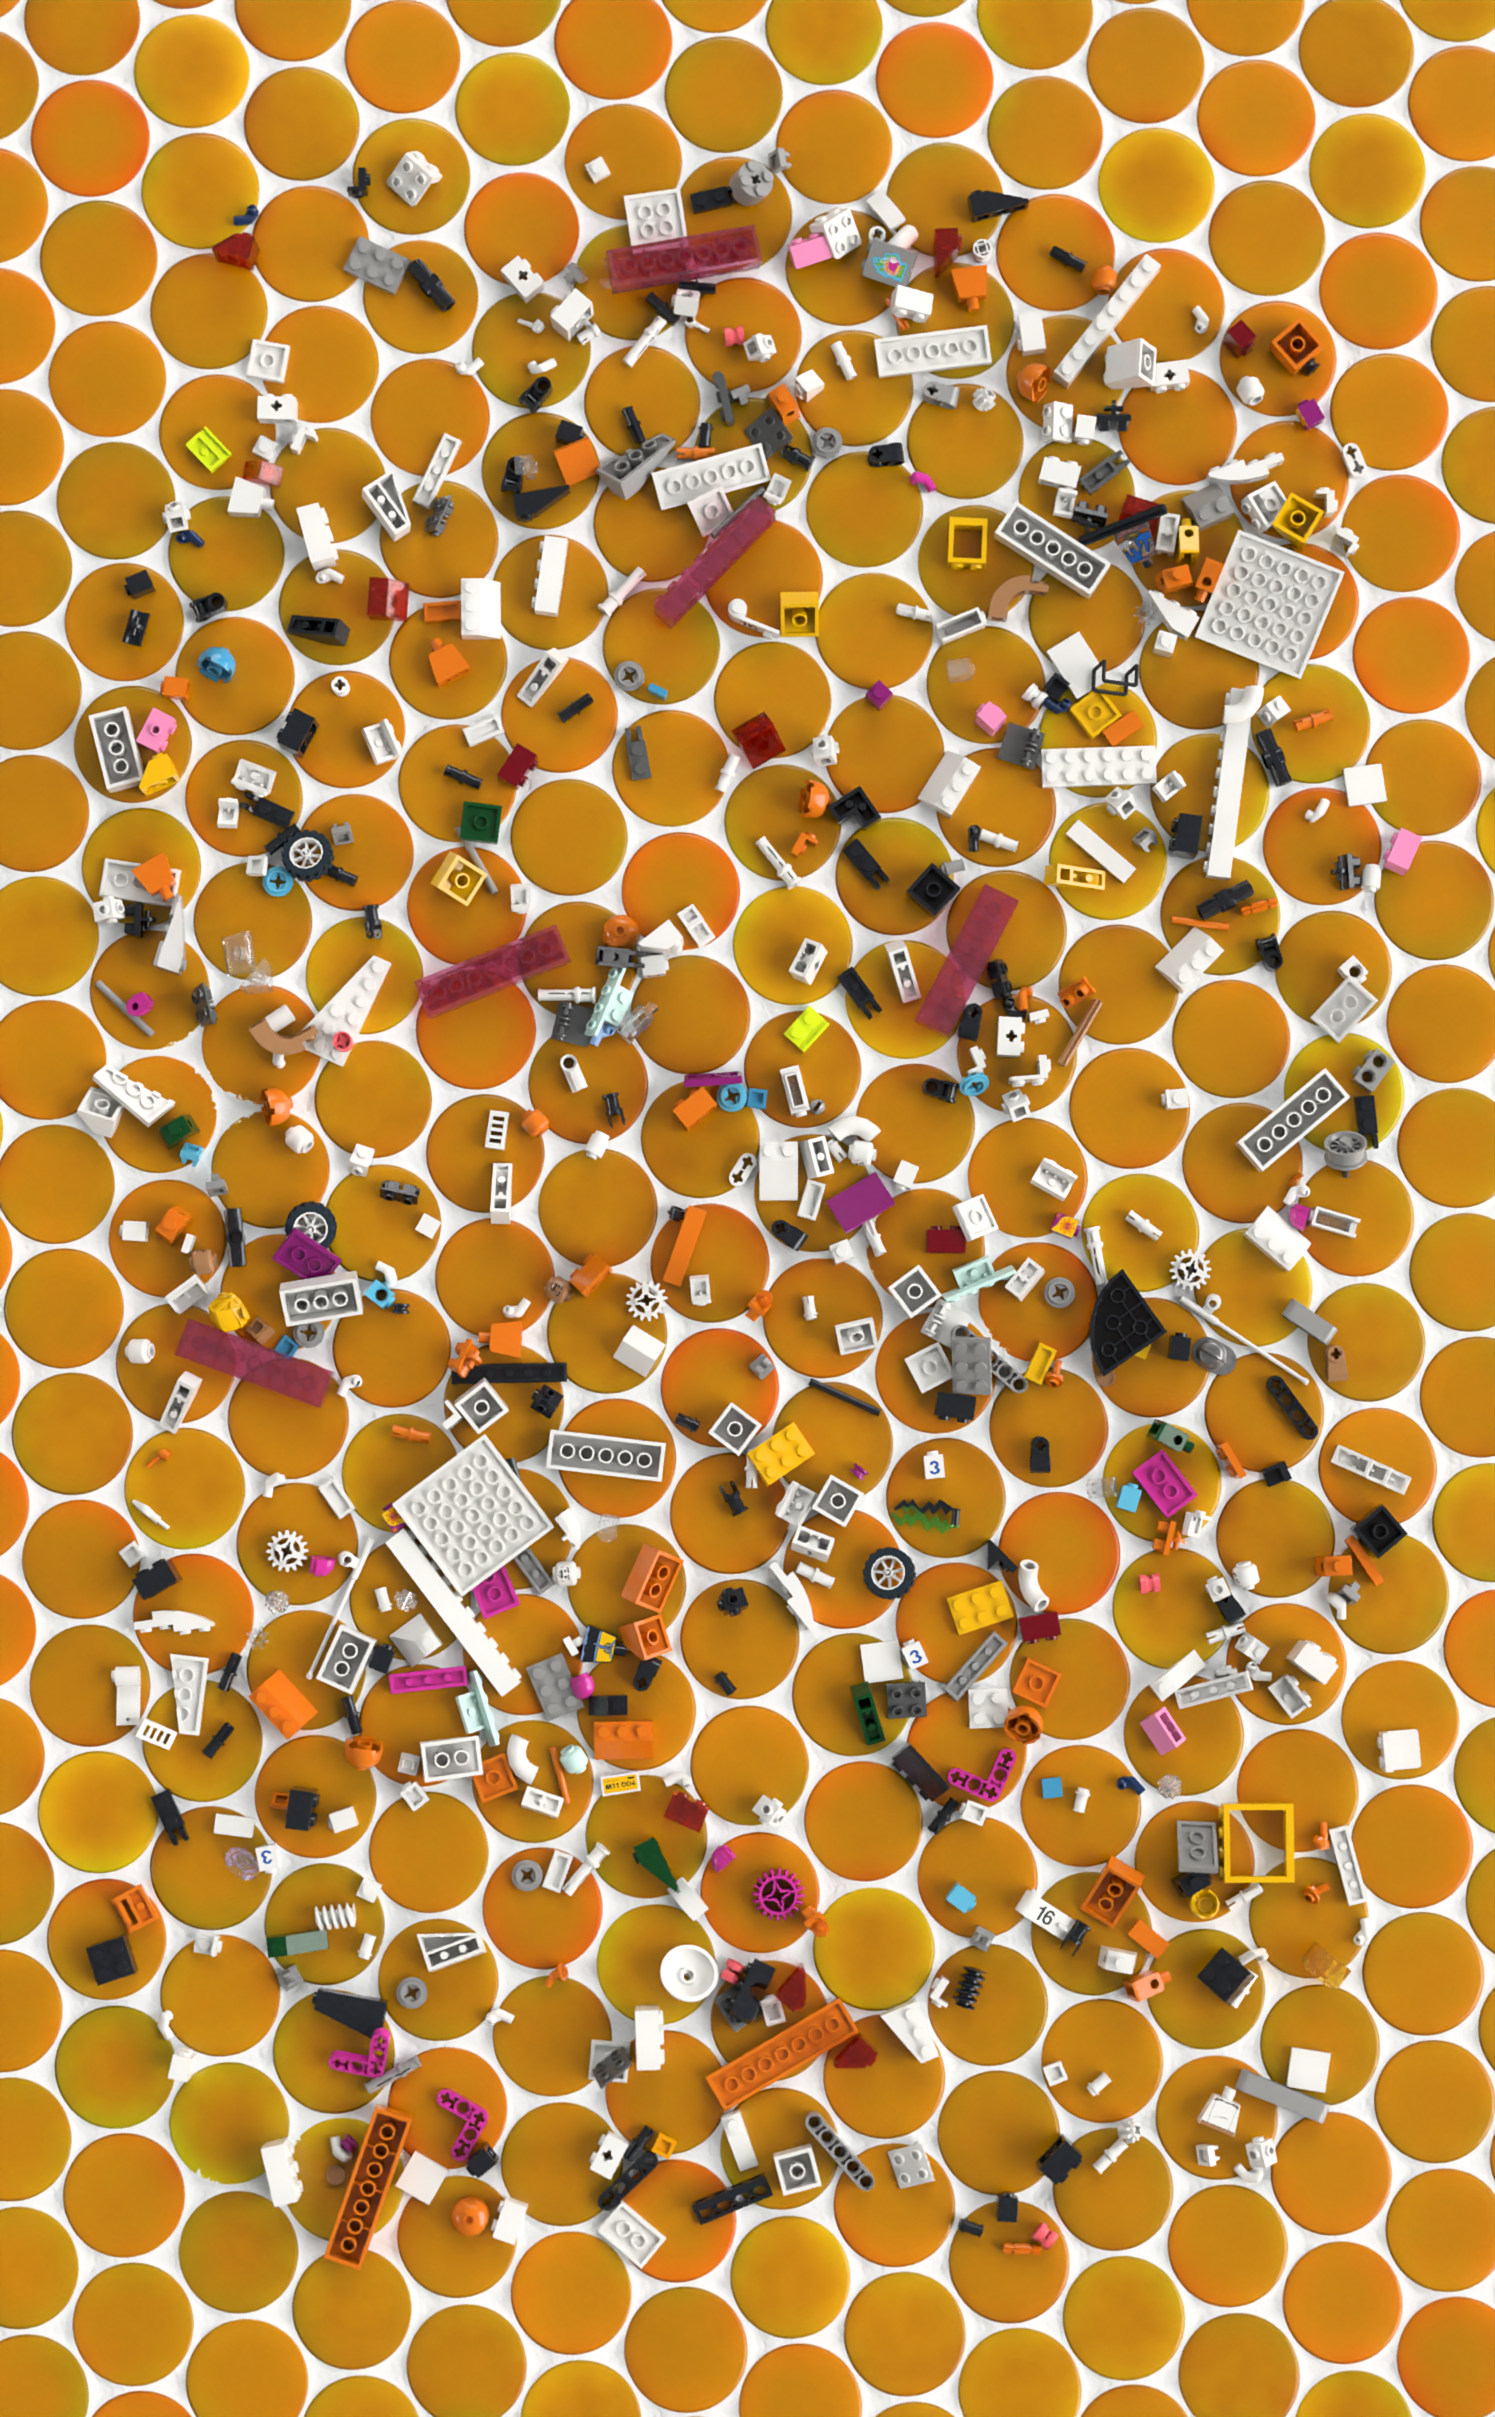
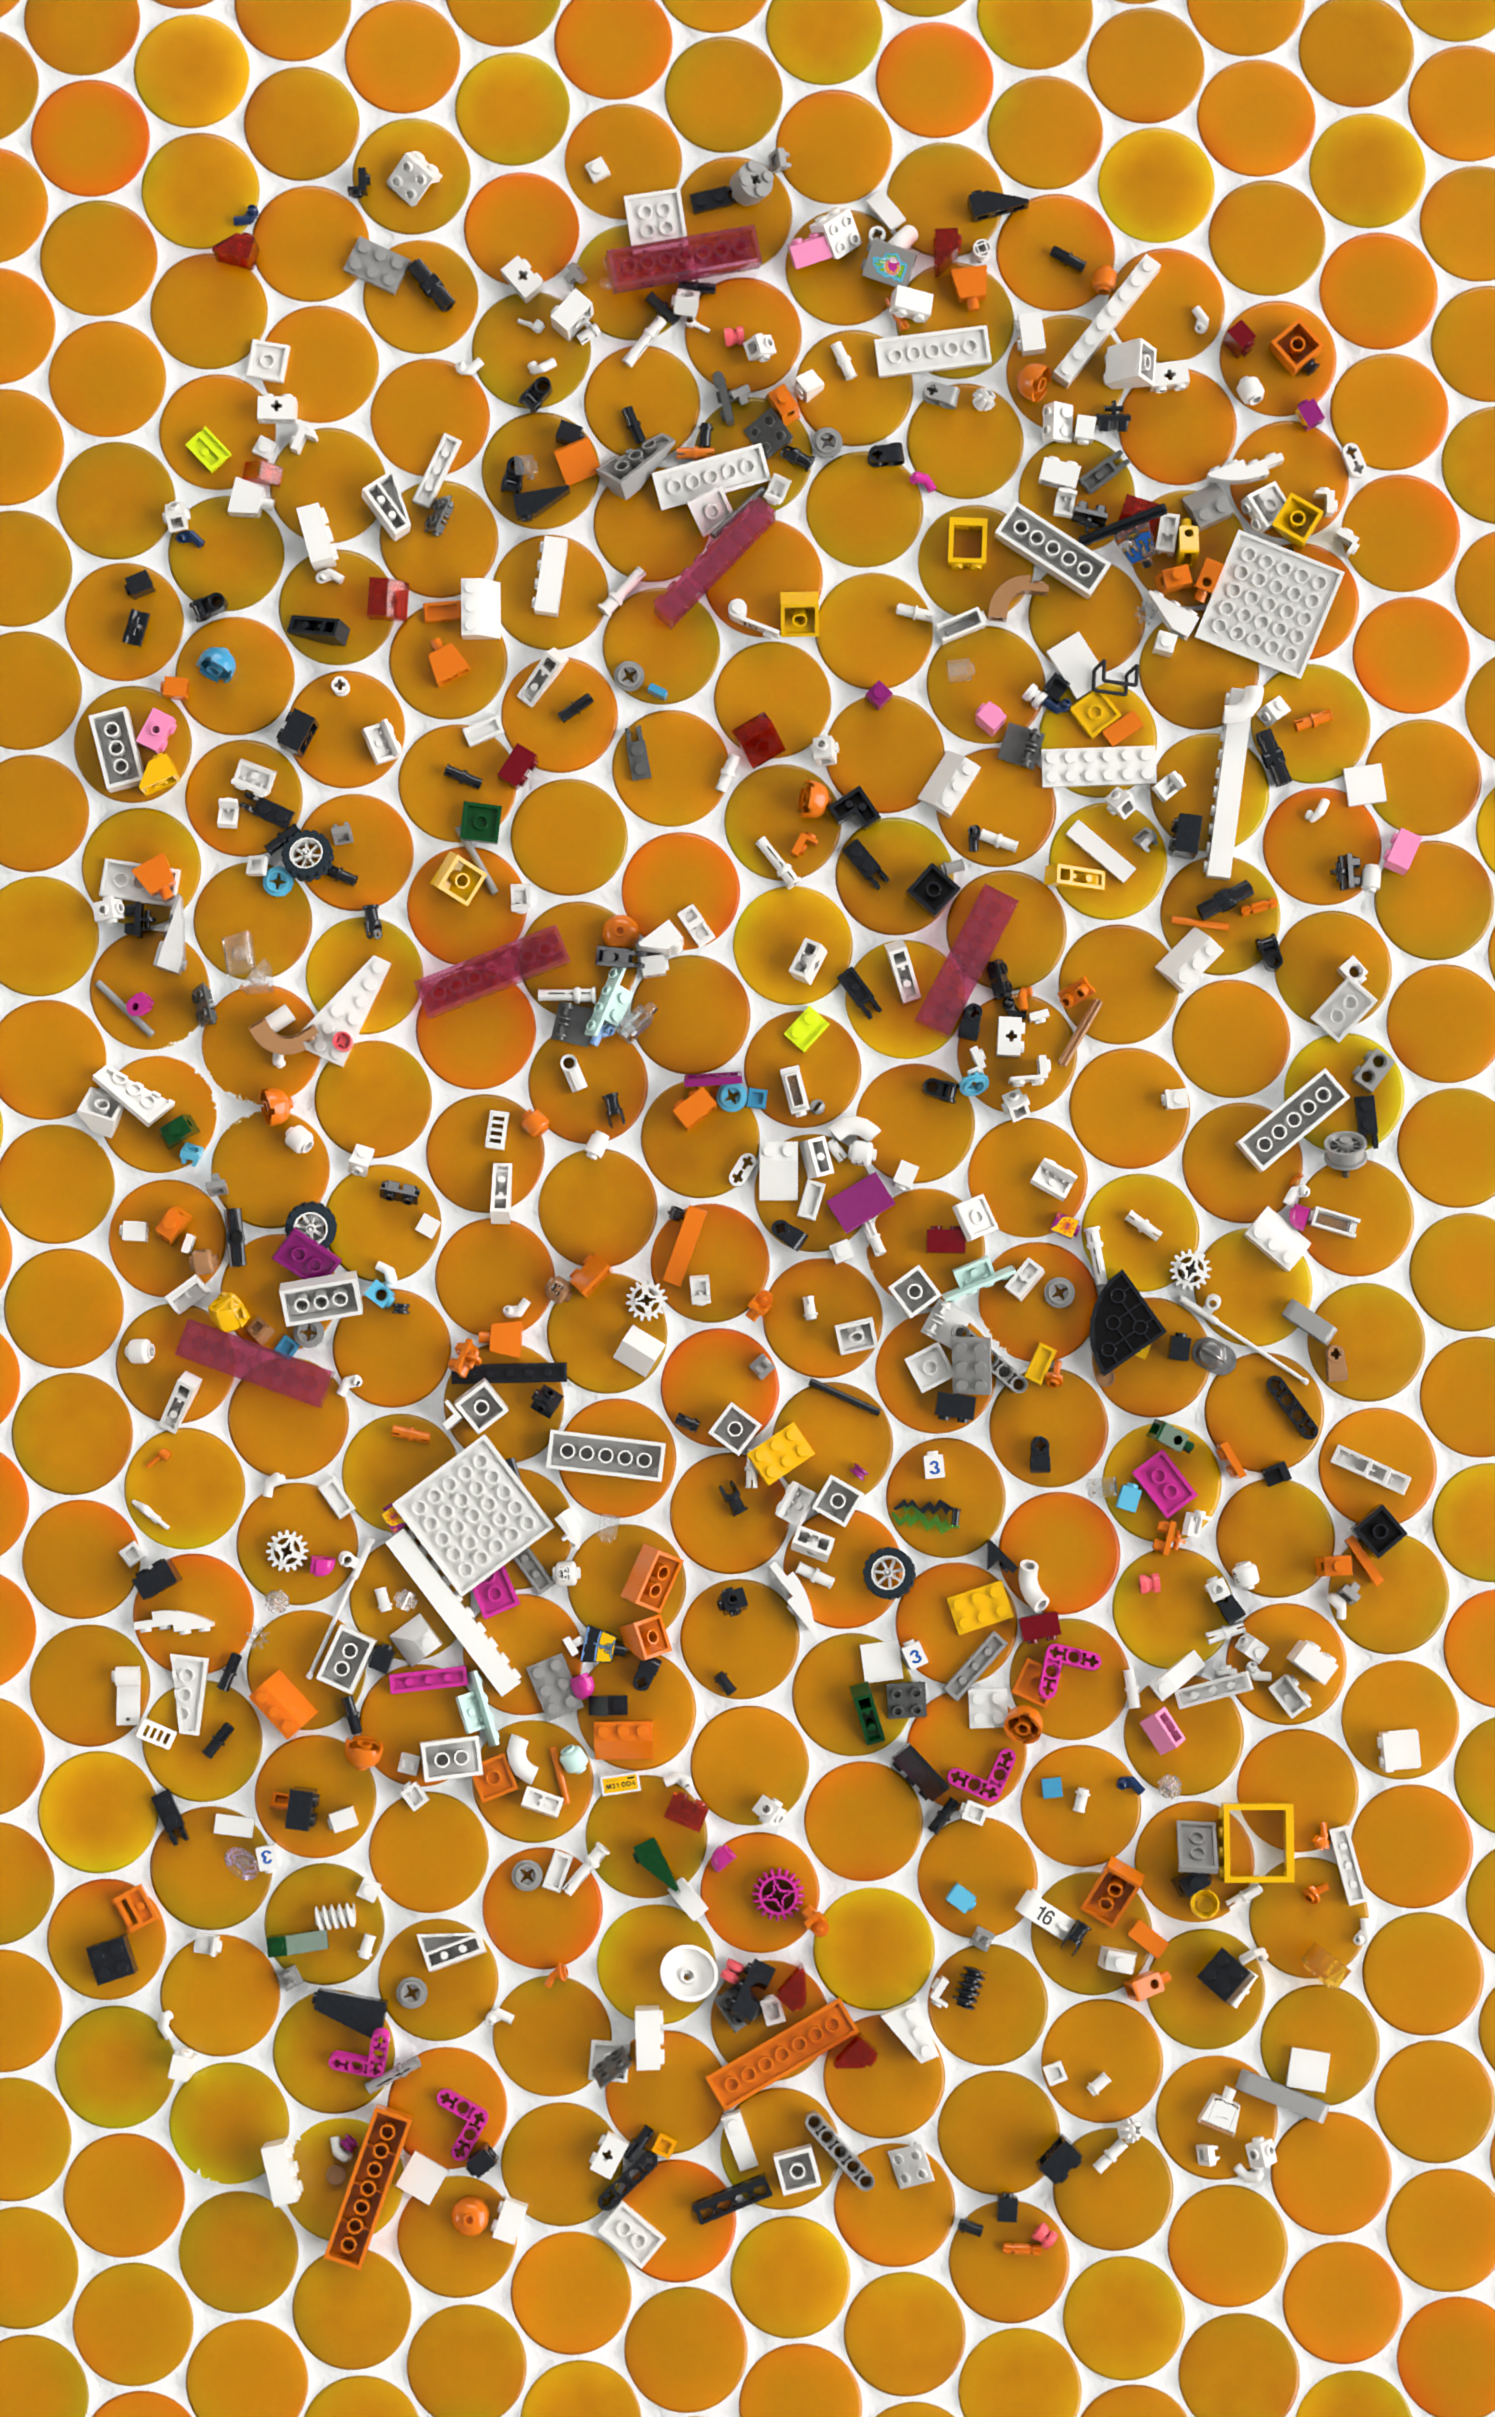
(1057, 1662): none -> dark pink beam
(1131, 1688): none -> white pin

